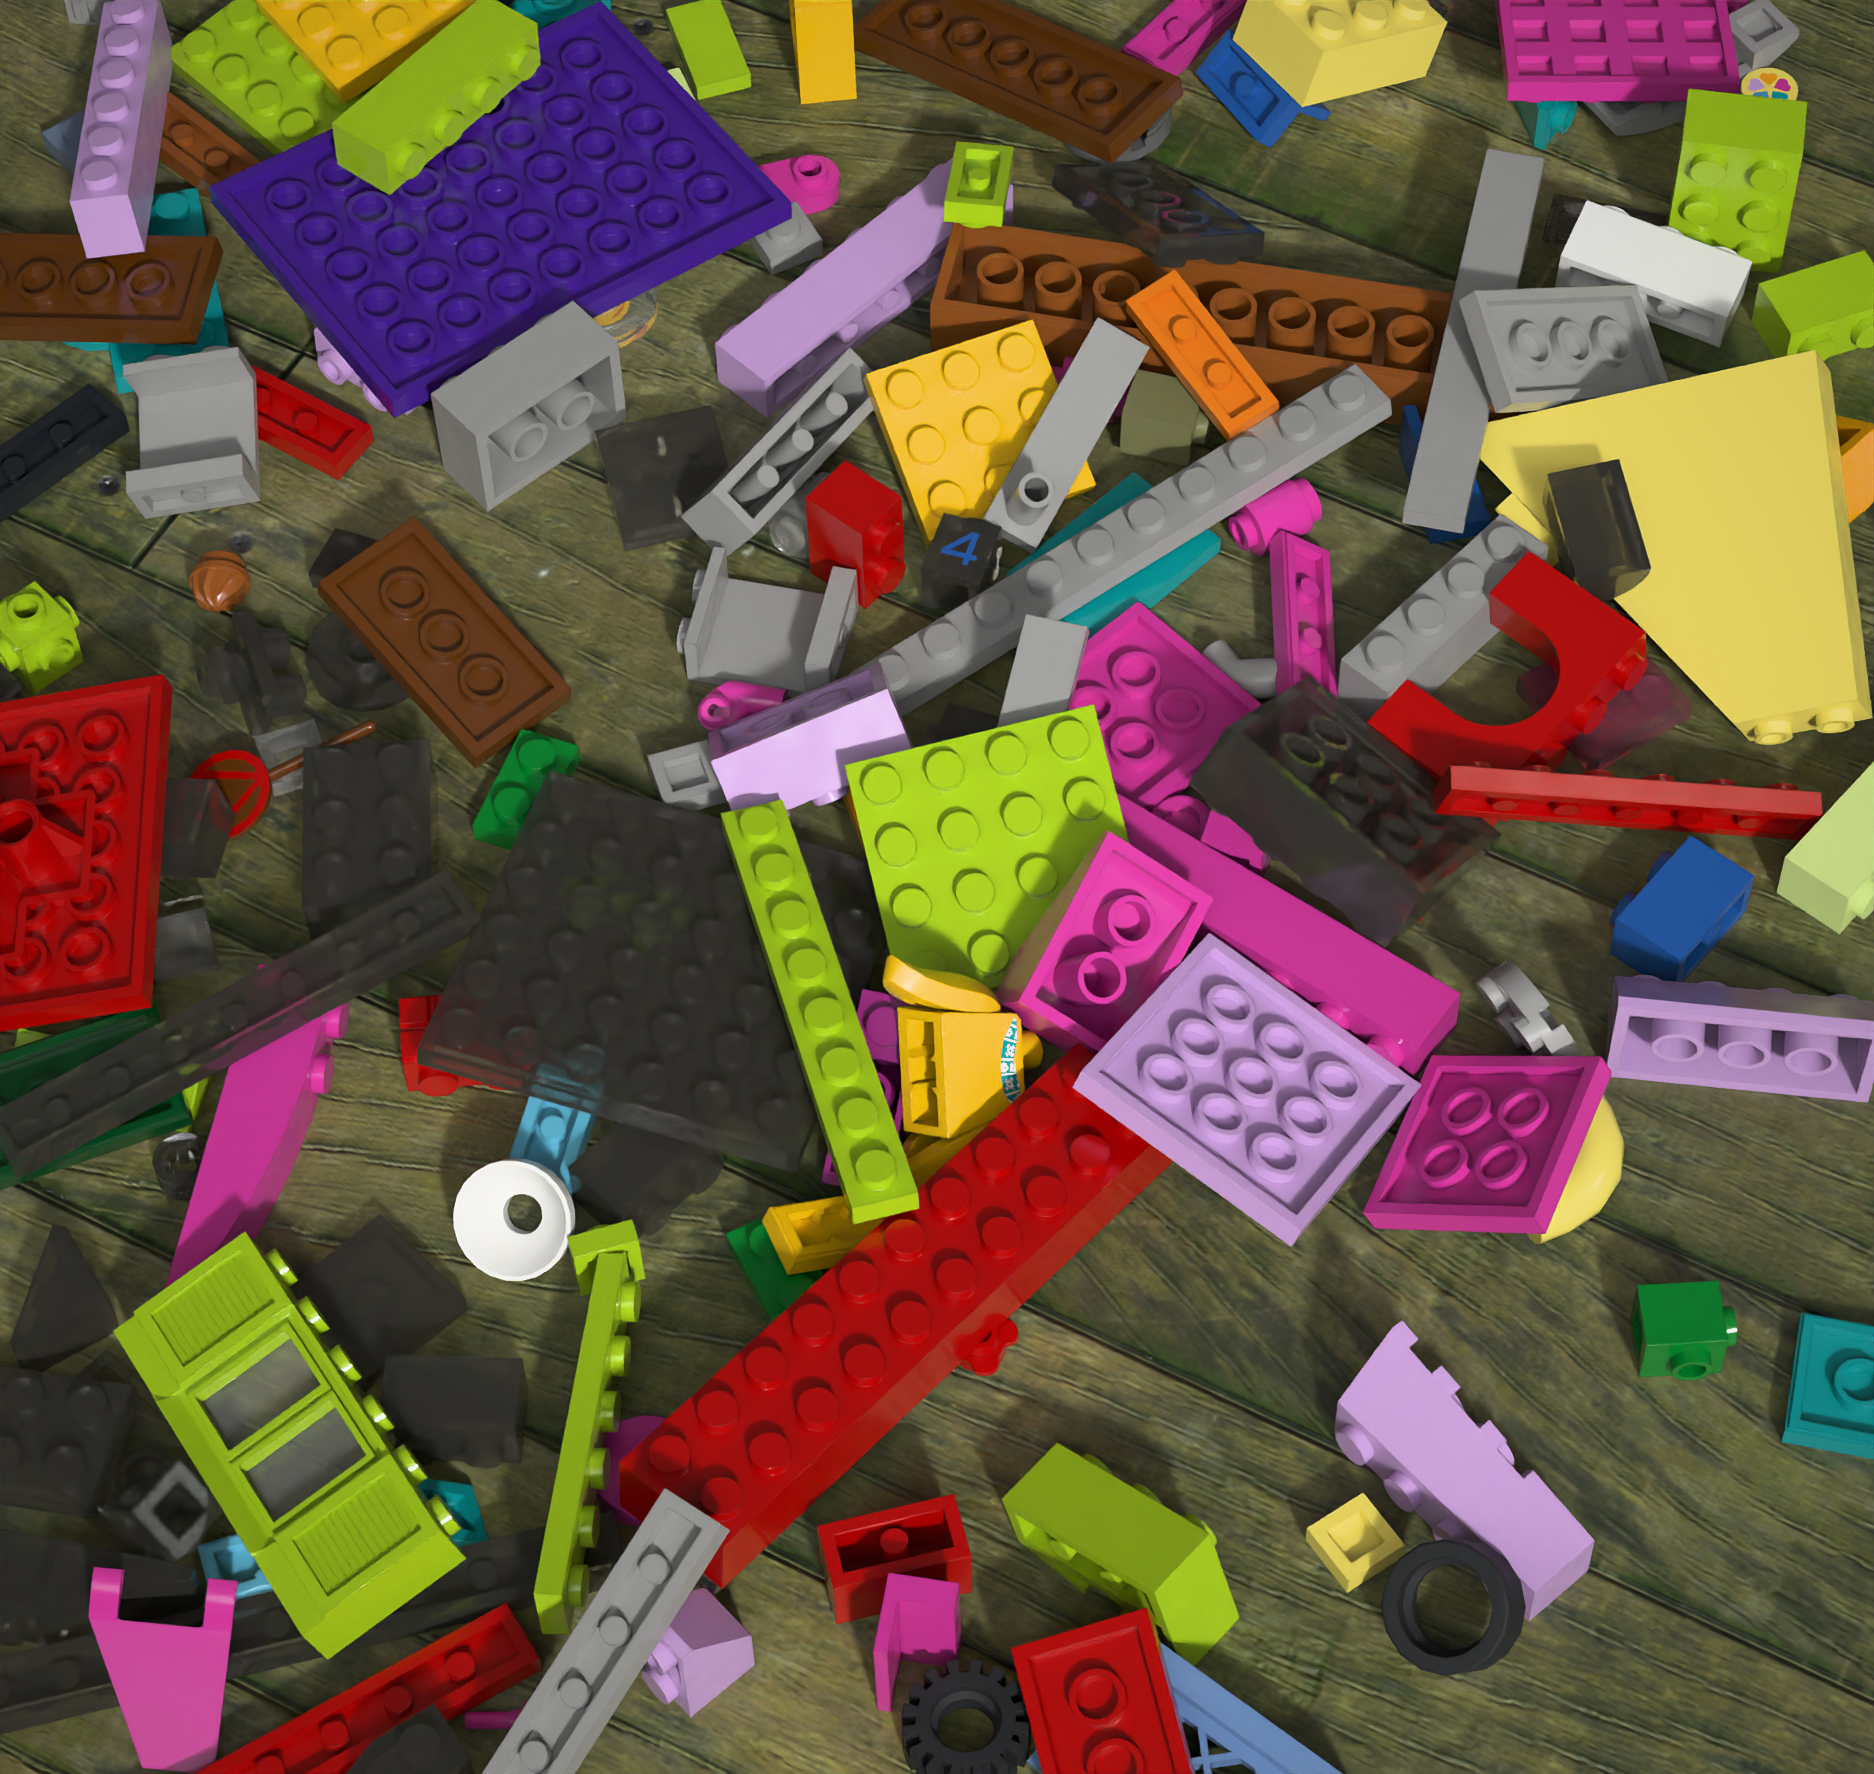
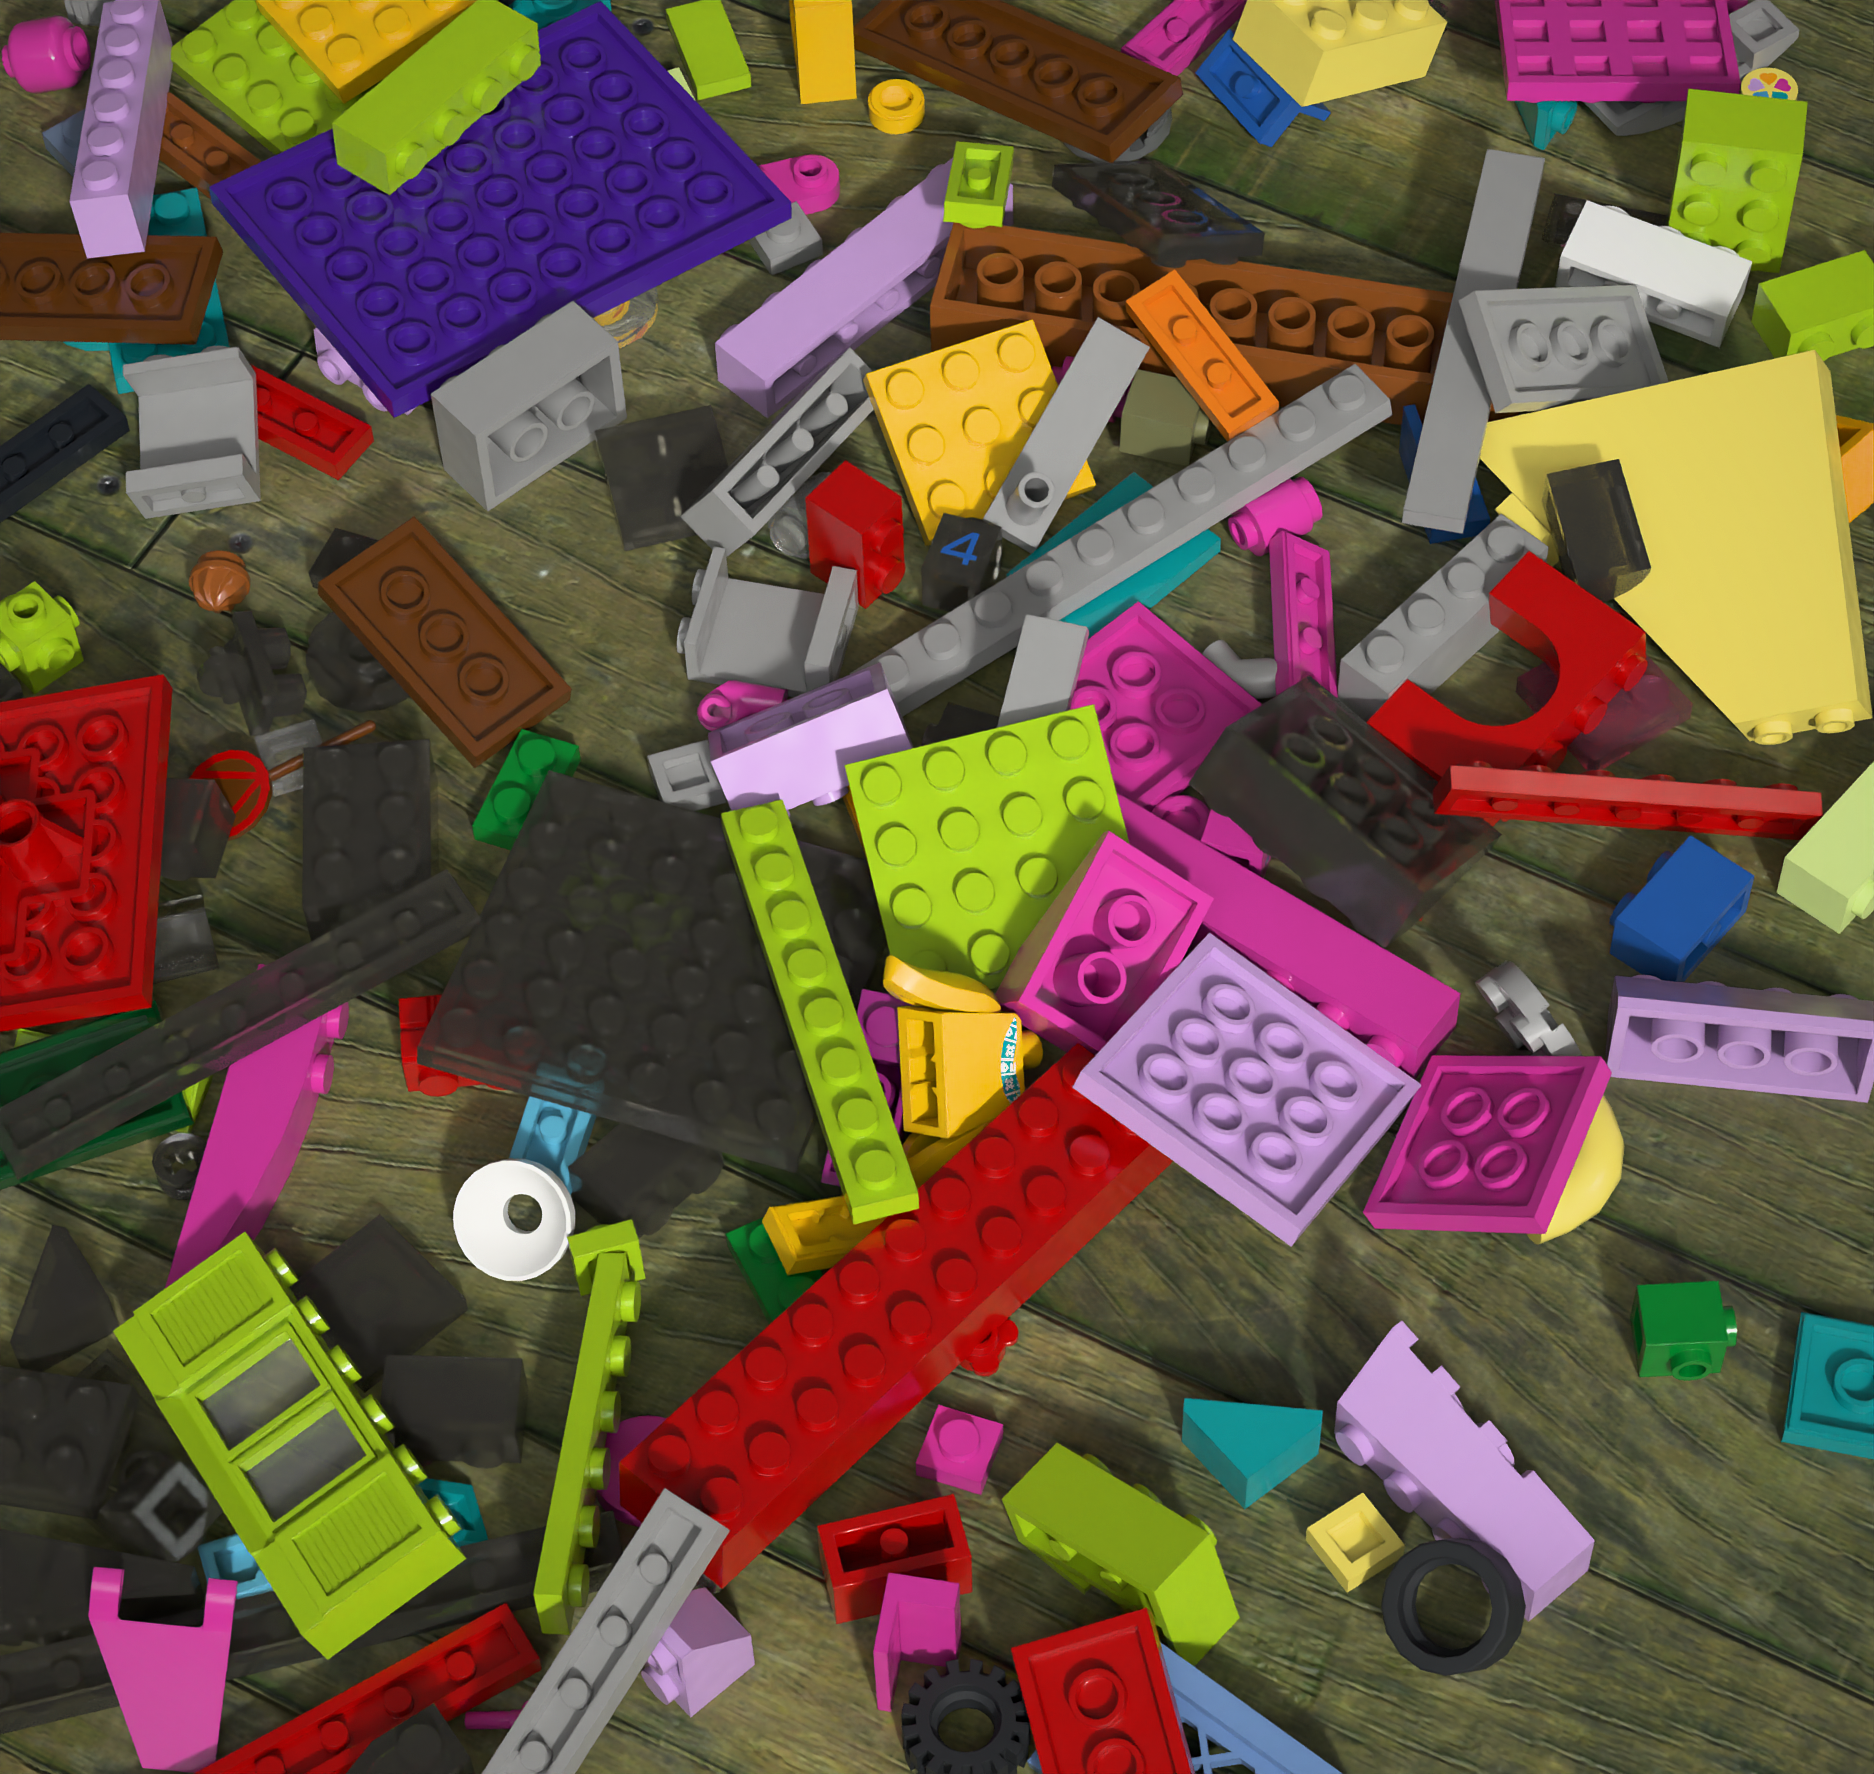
(46, 54): none -> dark pink head
(896, 106): none -> yellow tile
(959, 1449): none -> dark pink plate
(1250, 1444): none -> teal slope

